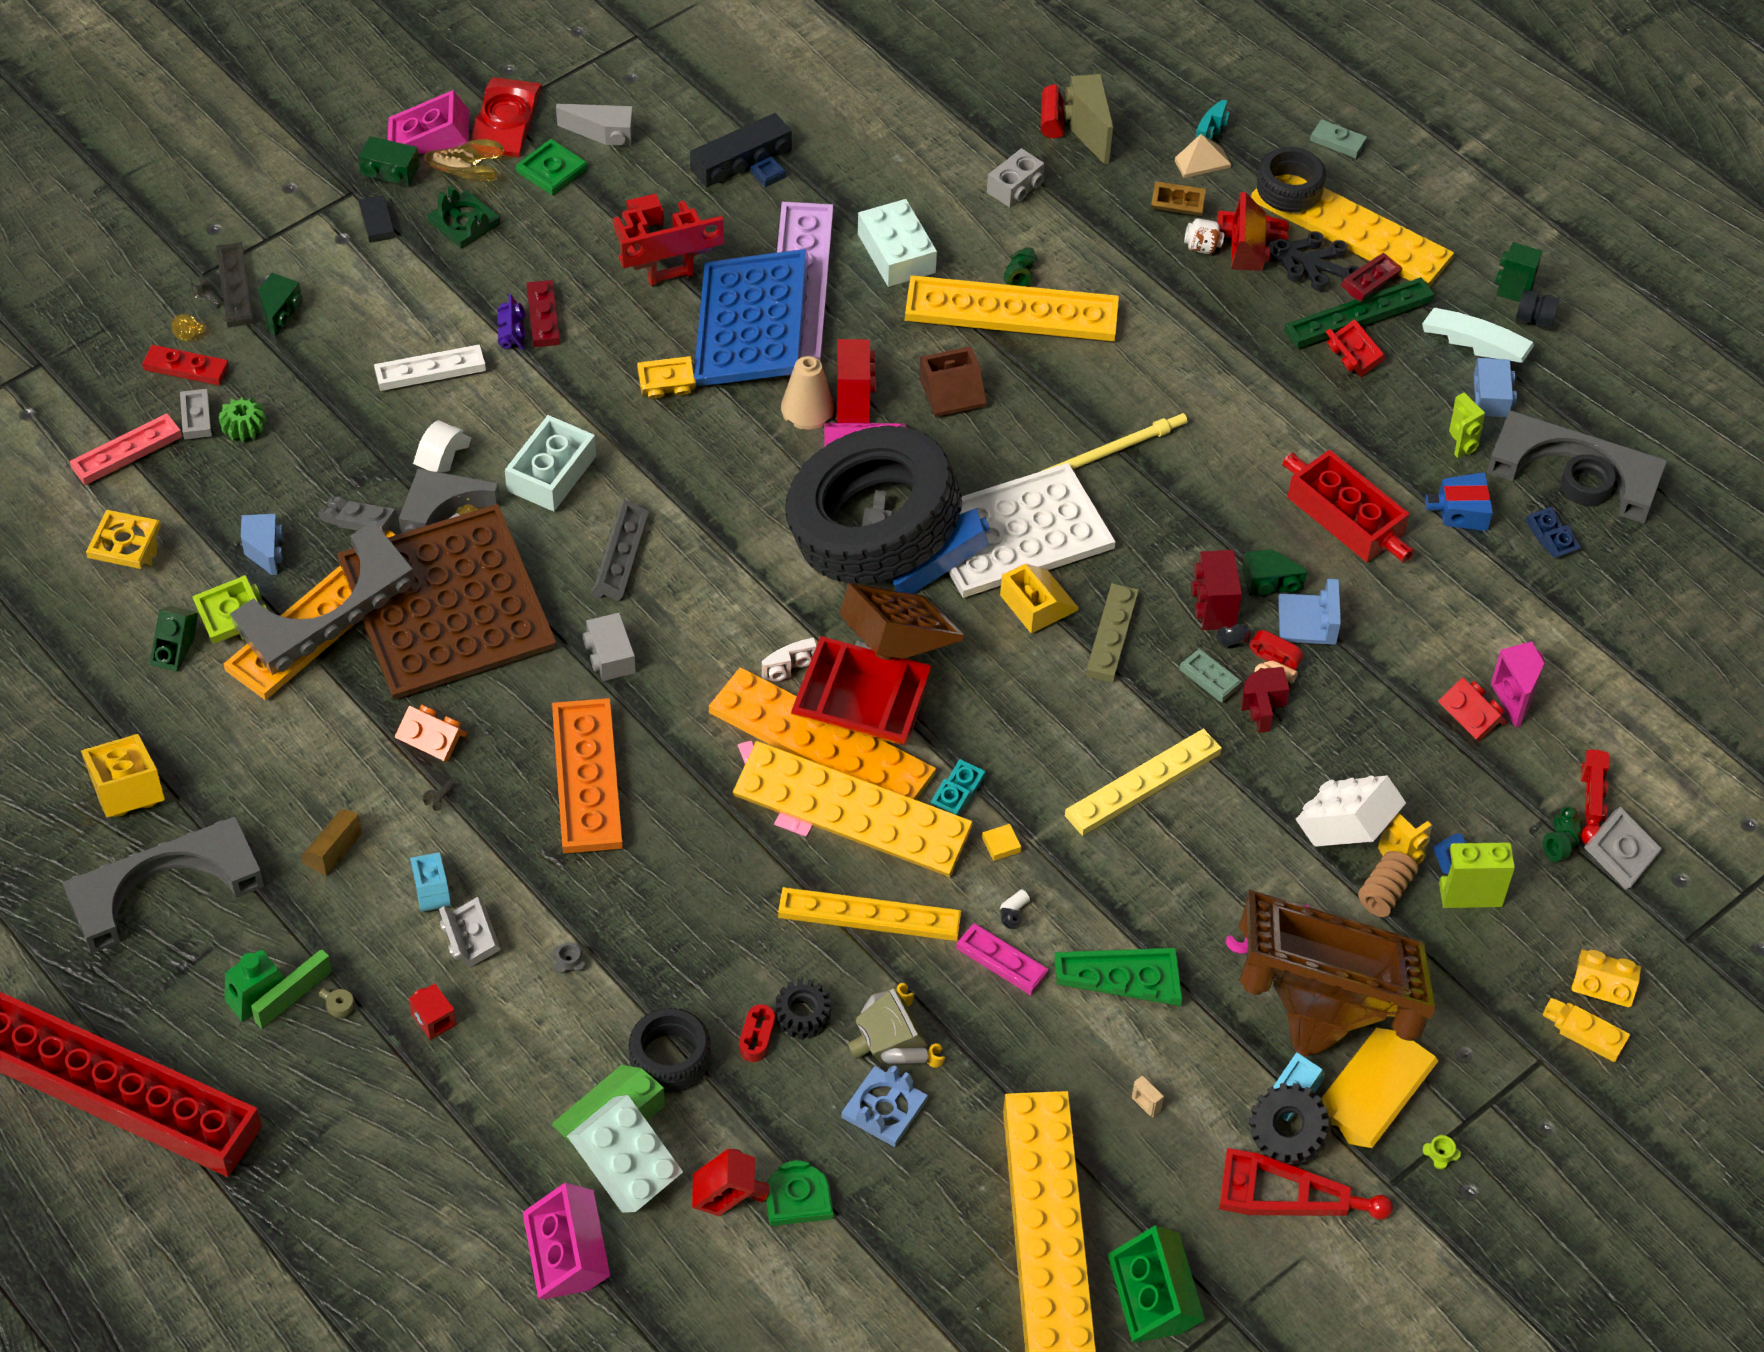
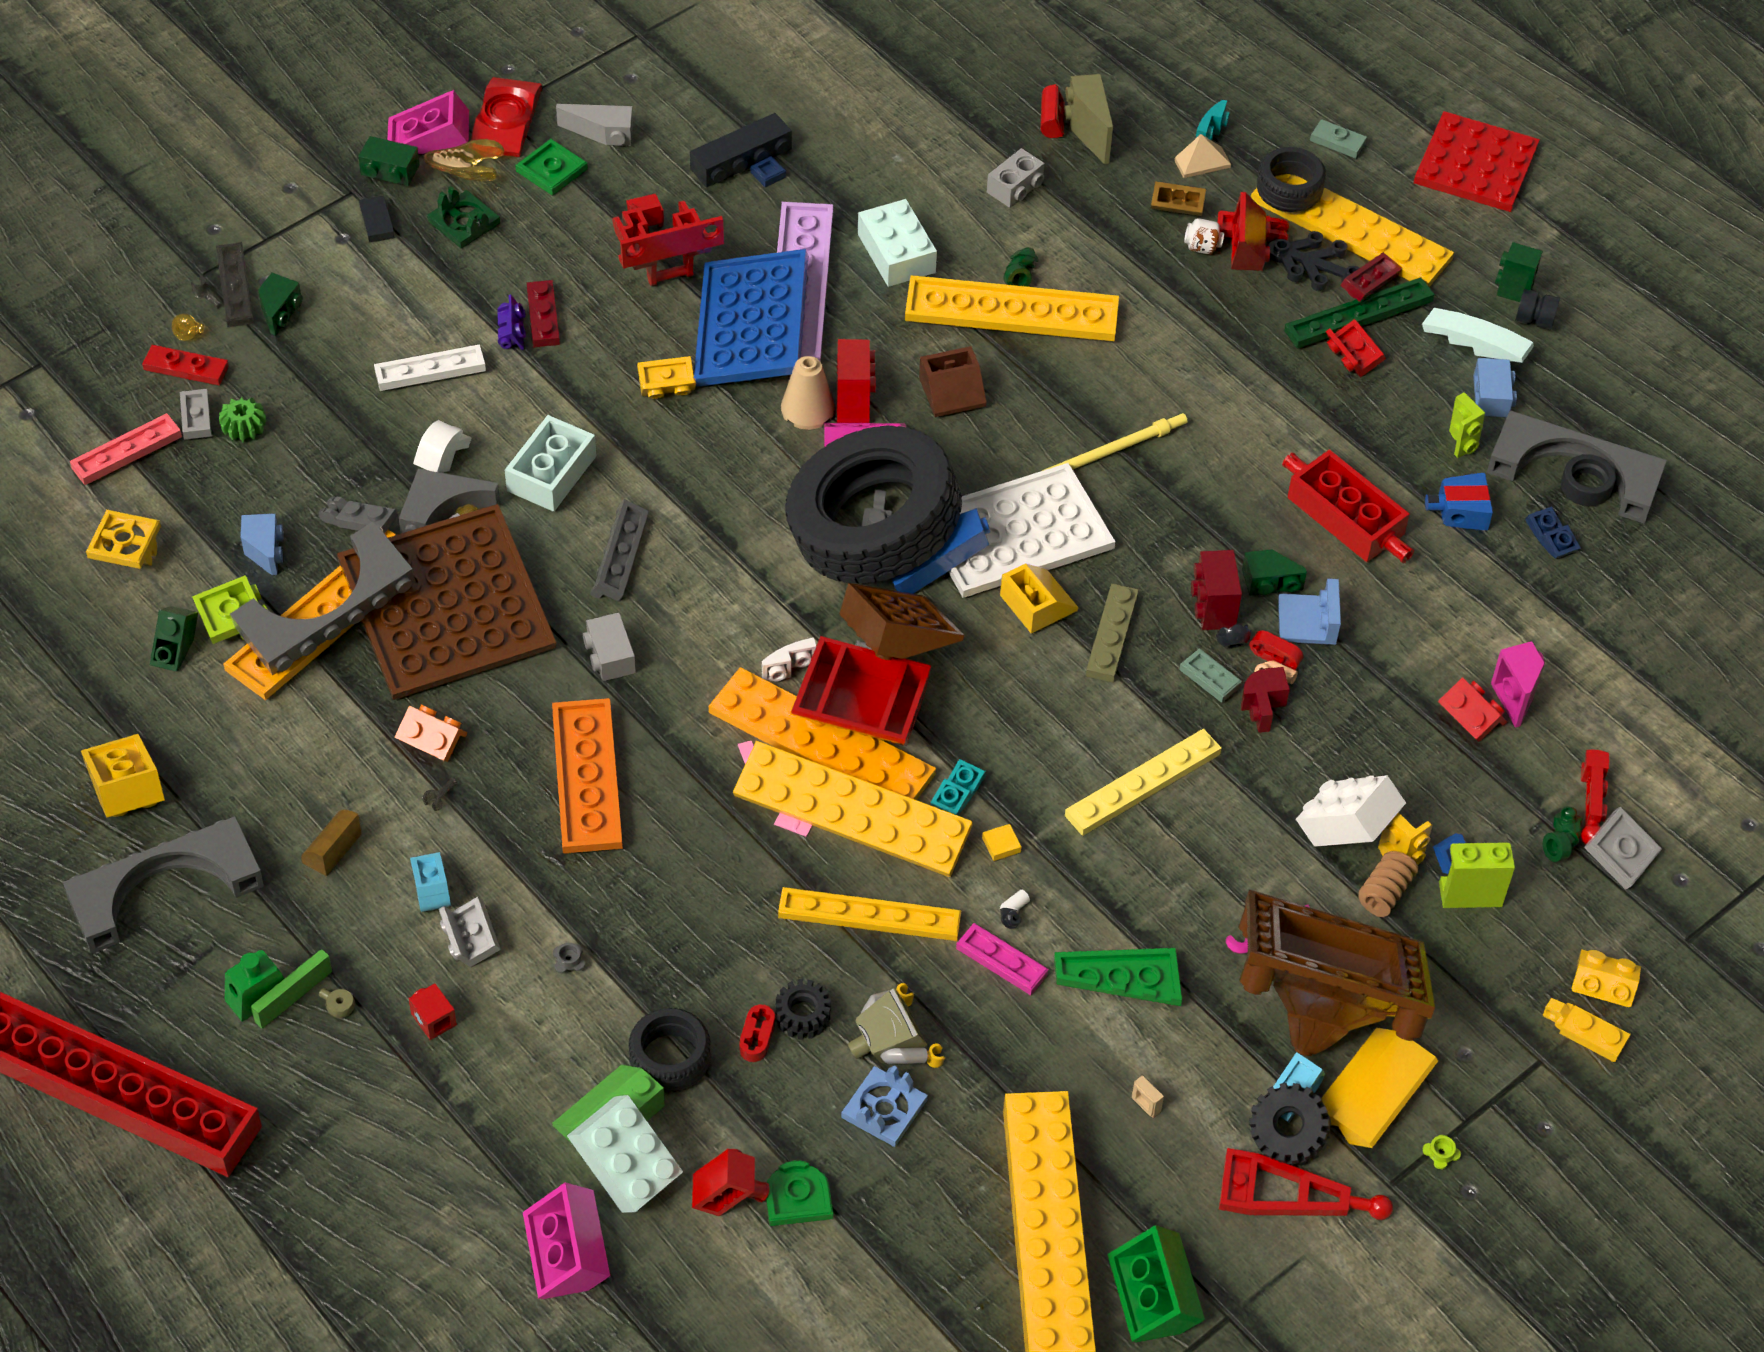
(1476, 161): none -> red plate

